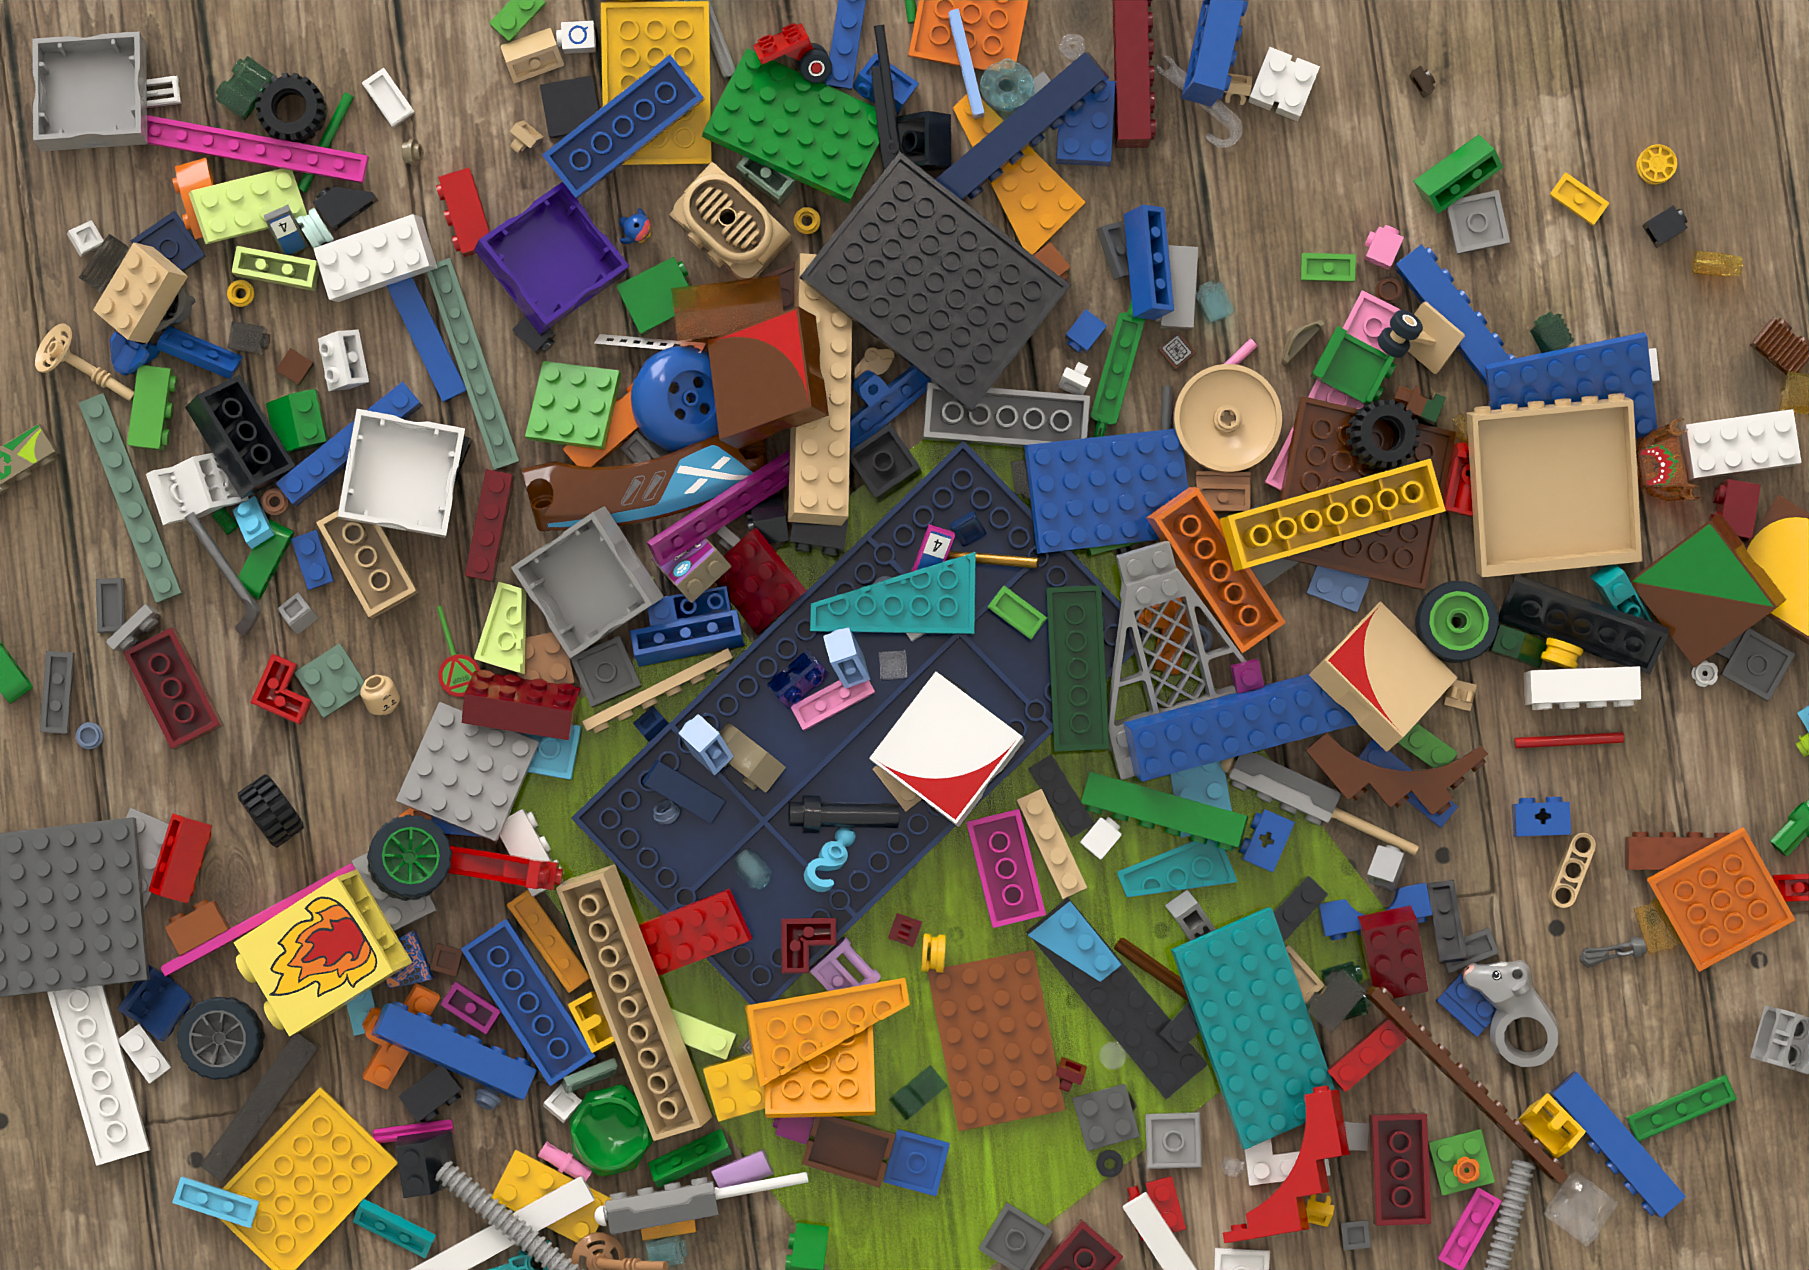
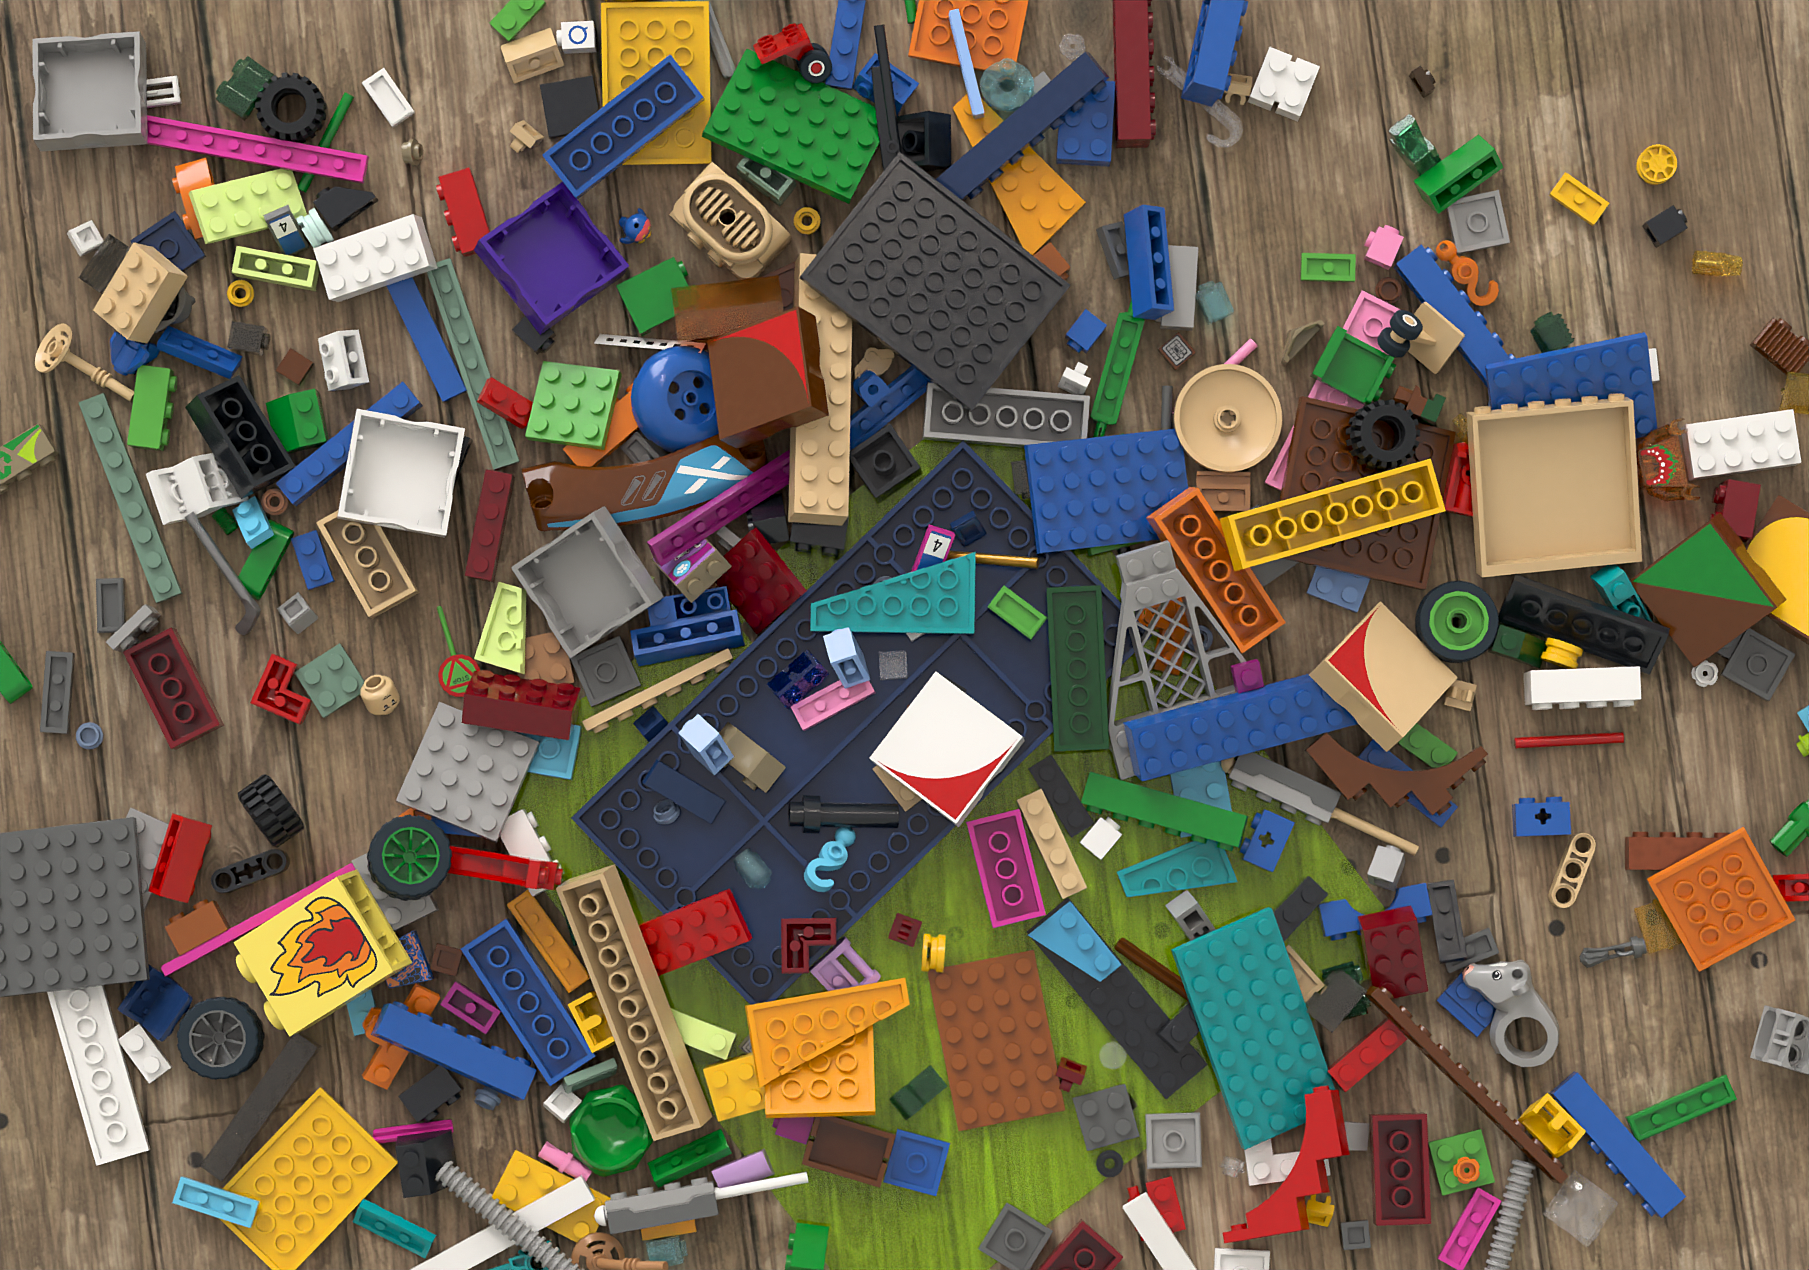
(247, 880): none -> black beam
(505, 403): none -> red plate
(1413, 146): none -> clear green brick
(1465, 271): none -> orange piece

